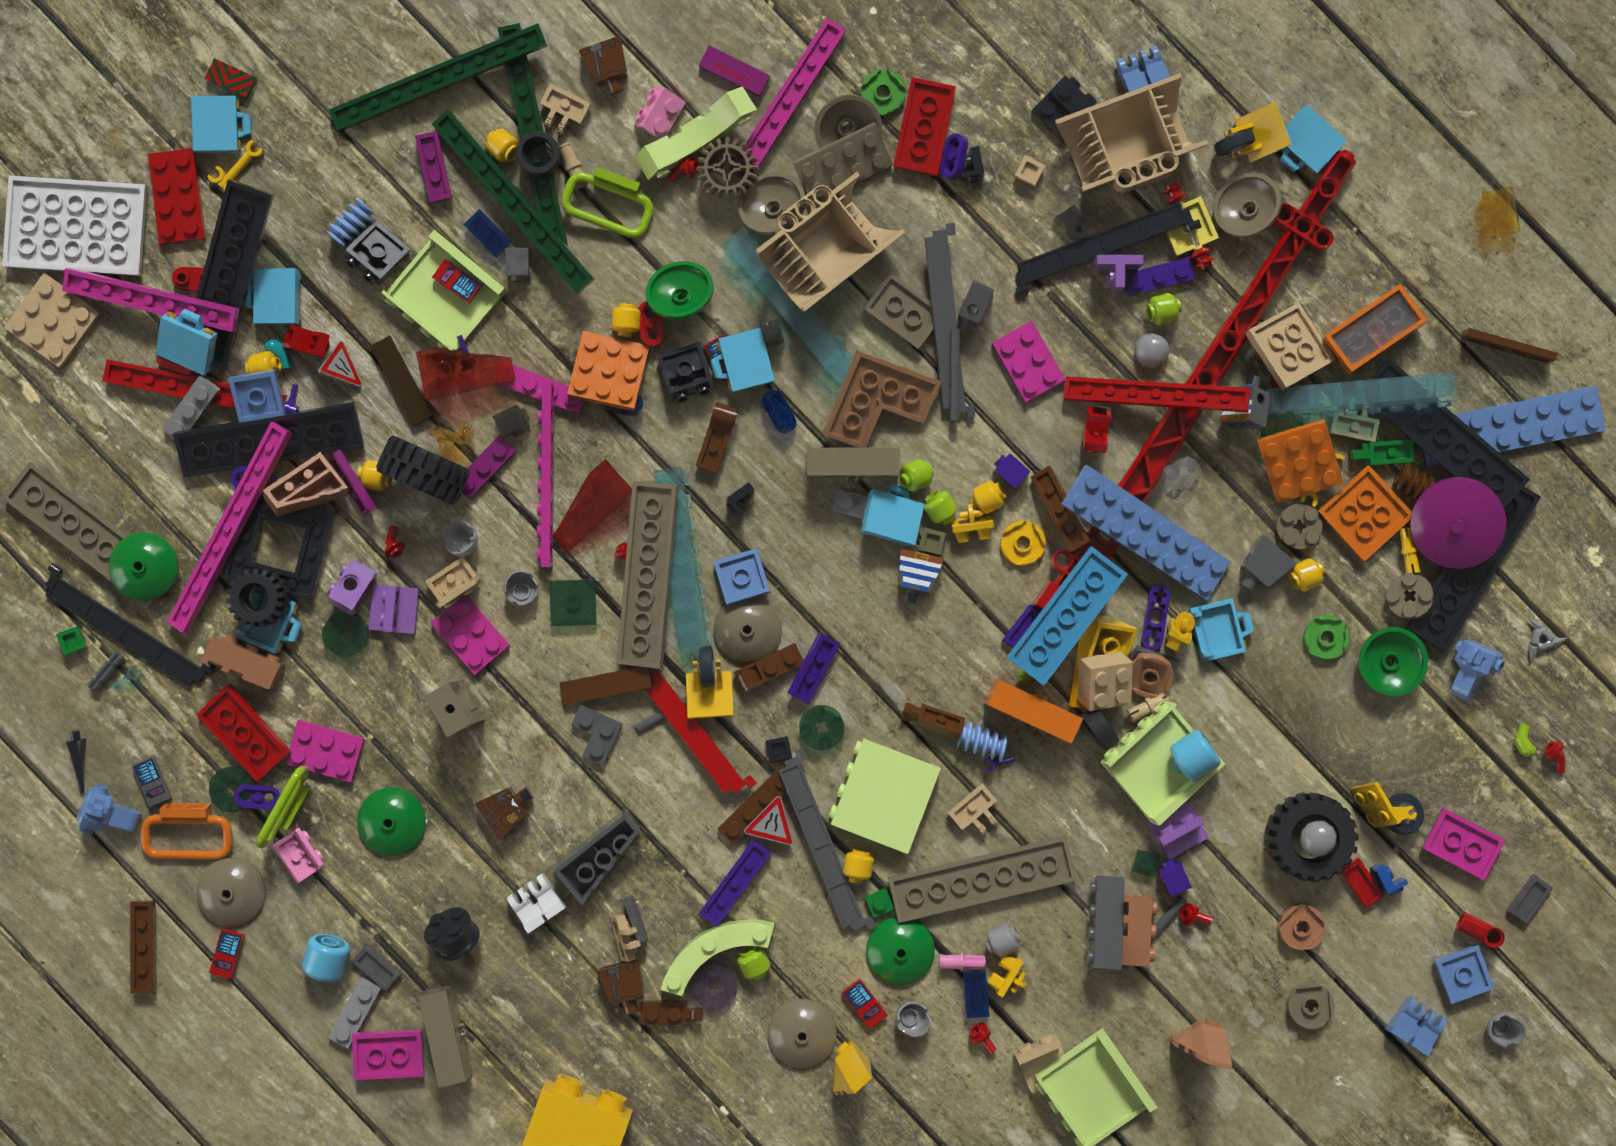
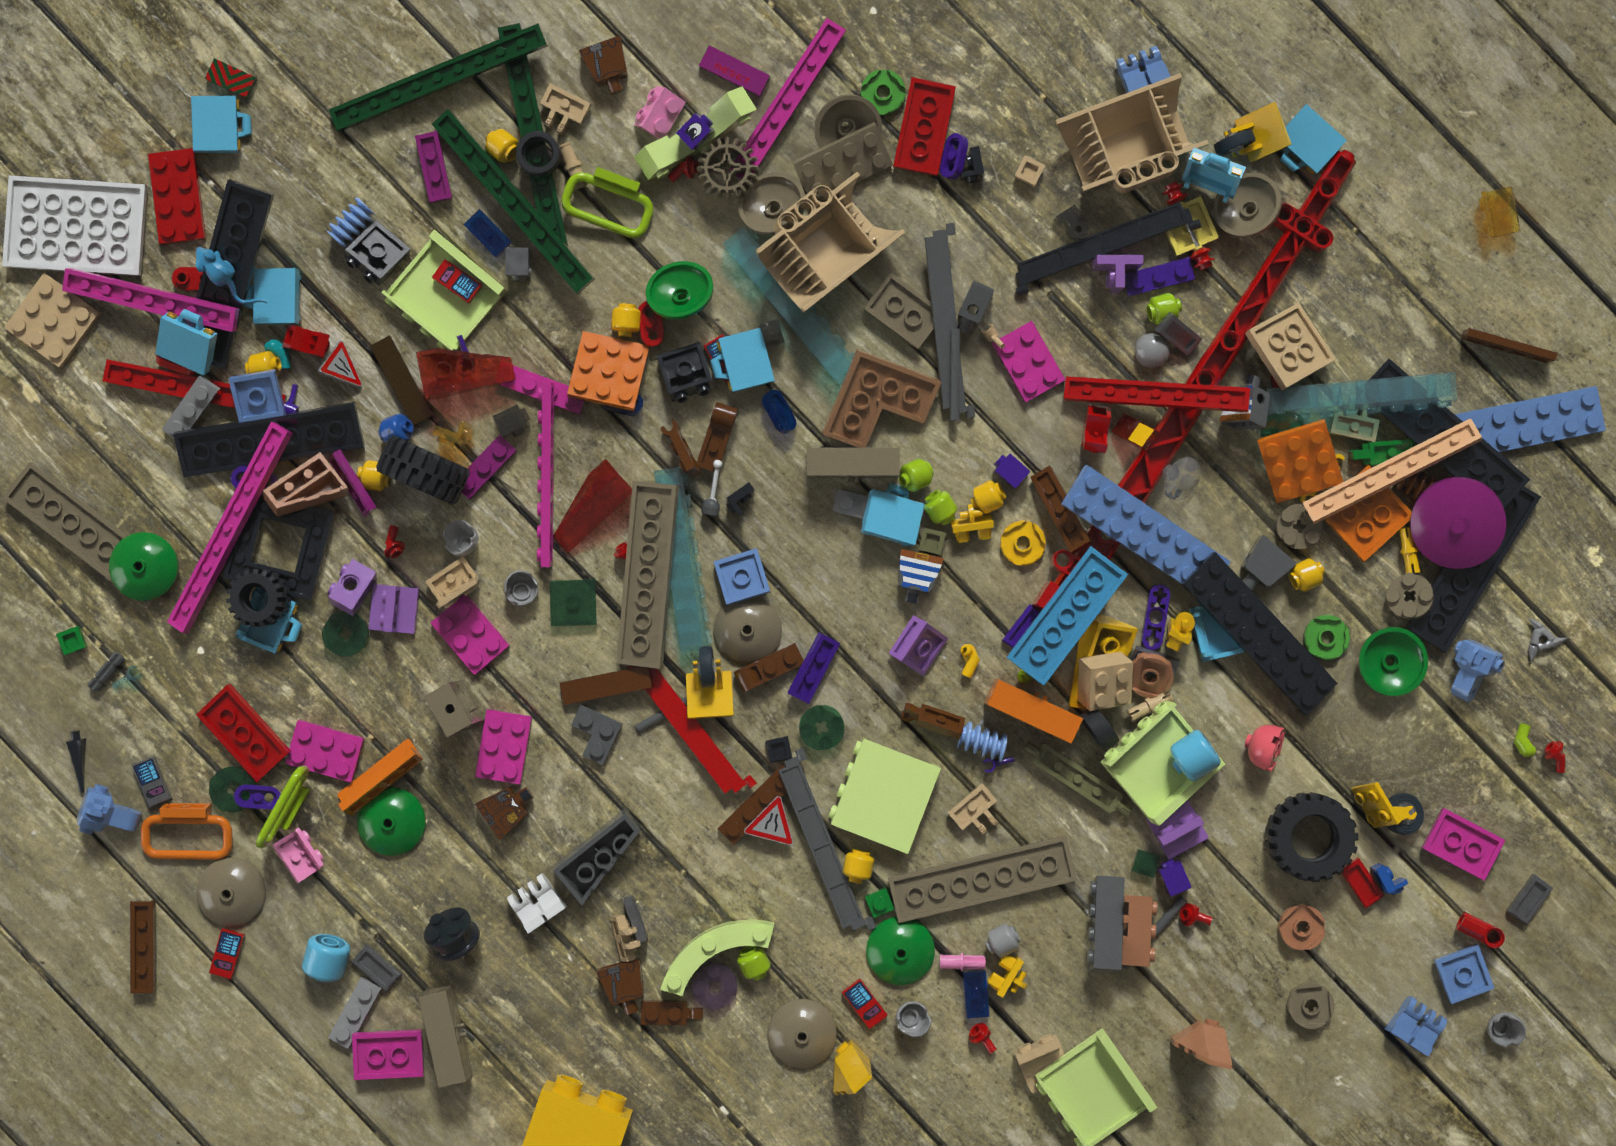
(123, 630): black piece -> none
(219, 271): none -> dark azure animal
(238, 167): yellow bar -> none
(243, 661): nougat wedge -> none
(379, 777): none -> orange panel
(396, 425): none -> blue head
(503, 746): none -> dark pink plate
(681, 448): none -> reddish brown plate
(696, 131): none -> dark purple brick
(711, 505): none -> hinge
(735, 882): dark purple plate -> none
(918, 645): none -> medium lavender bracket
(971, 658): none -> yellow arm
(992, 335): none -> tan hand
(1061, 101): black plate -> none
(1077, 778): none -> olive plate
(1135, 432): none -> clear red tile
(1178, 334): none -> flat silver tile
(1213, 173): none -> medium azure piece
(1259, 633): none -> black plate
(1265, 746): none -> coral cylinder
(1318, 838): light grey hair -> none
(1374, 330): clear brick -> none
(1392, 471): none -> light nougat plate

